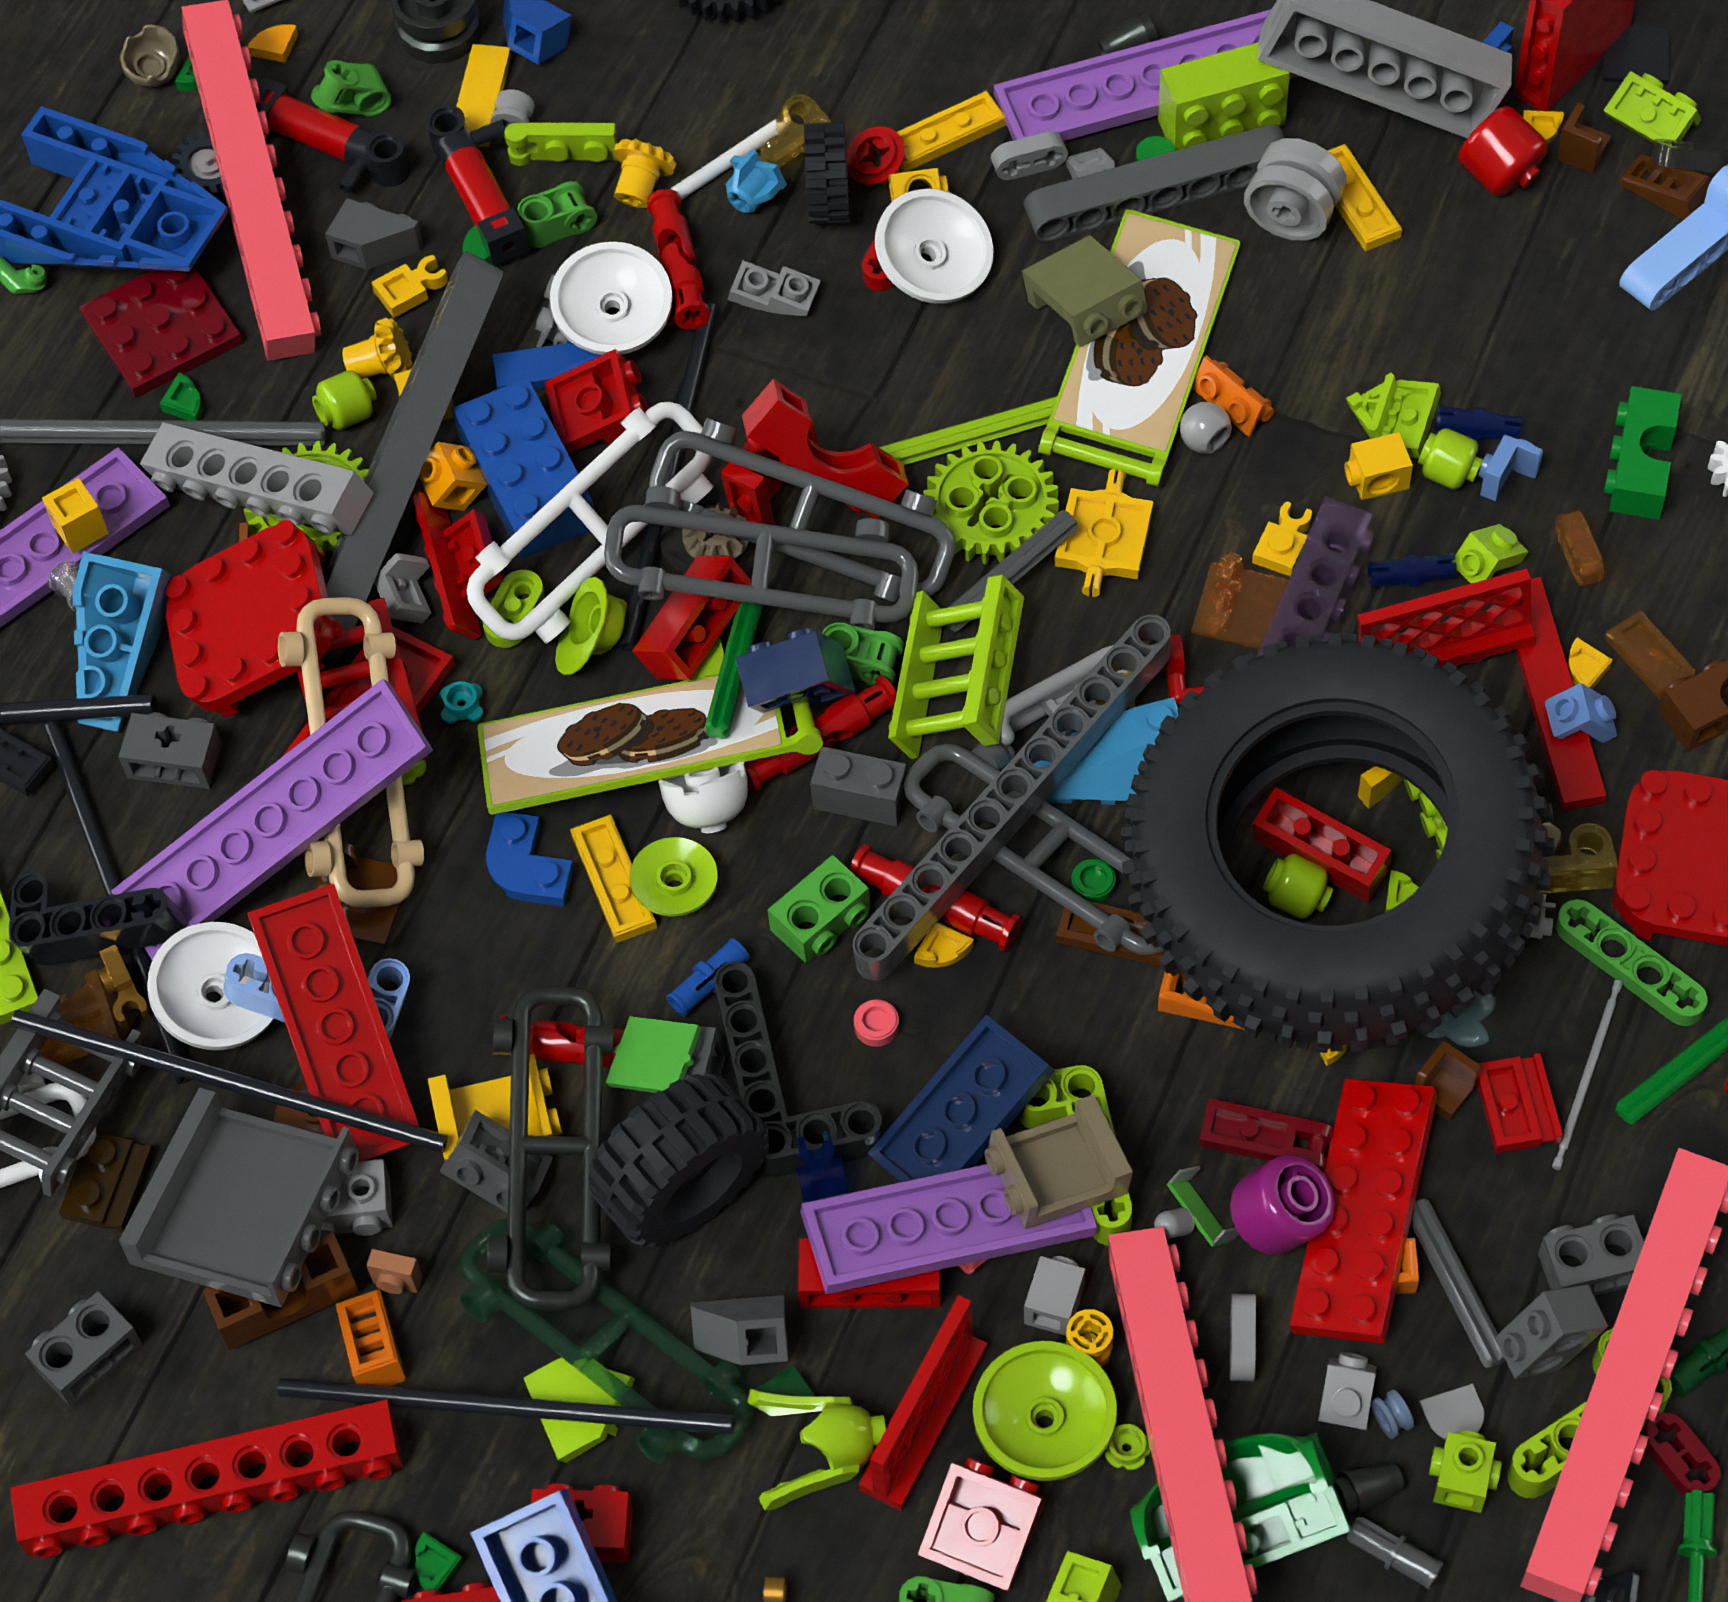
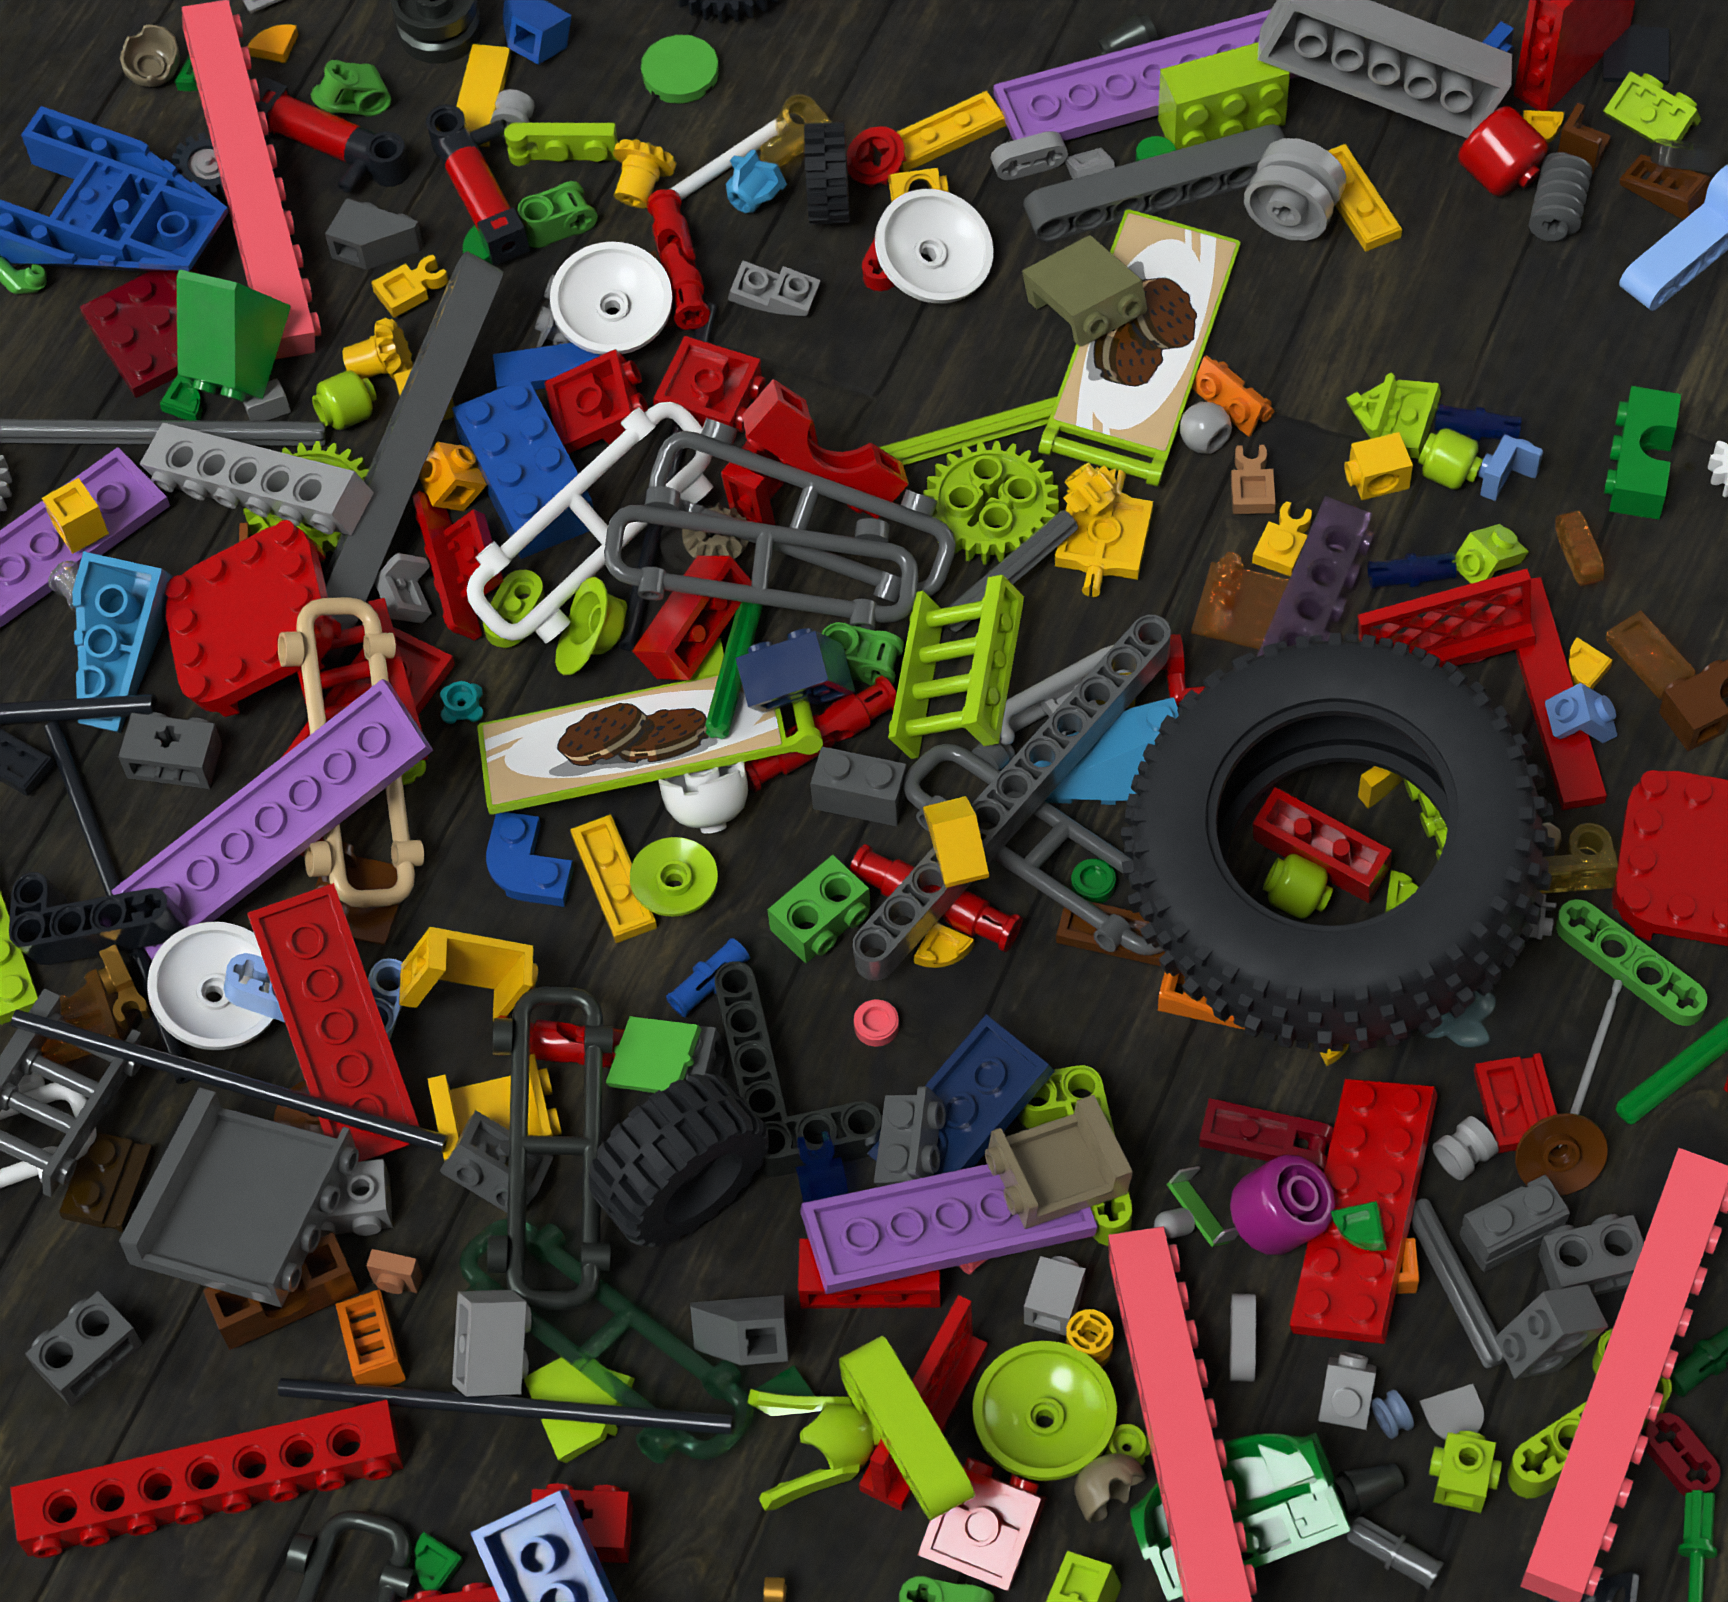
(227, 335): none -> green slope
(271, 406): none -> light grey slope
(468, 961): none -> yellow panel
(490, 1343): none -> light grey brick
(680, 68): none -> bright green tile
(712, 382): none -> red plate
(909, 1137): none -> dark grey bracket
(915, 1442): none -> lime beam
(956, 841): none -> yellow slope
(1089, 489): none -> yellow gear
(1104, 1480): none -> dark tan hair
(1252, 484): none -> medium nougat plate
(1361, 1226): none -> green tile
(1452, 1076): reddish brown panel -> none
(1465, 1148): none -> light grey wheel
(1513, 1223): none -> dark grey brick
(1560, 196): none -> dark grey piece
(1572, 1164): none -> reddish brown dish

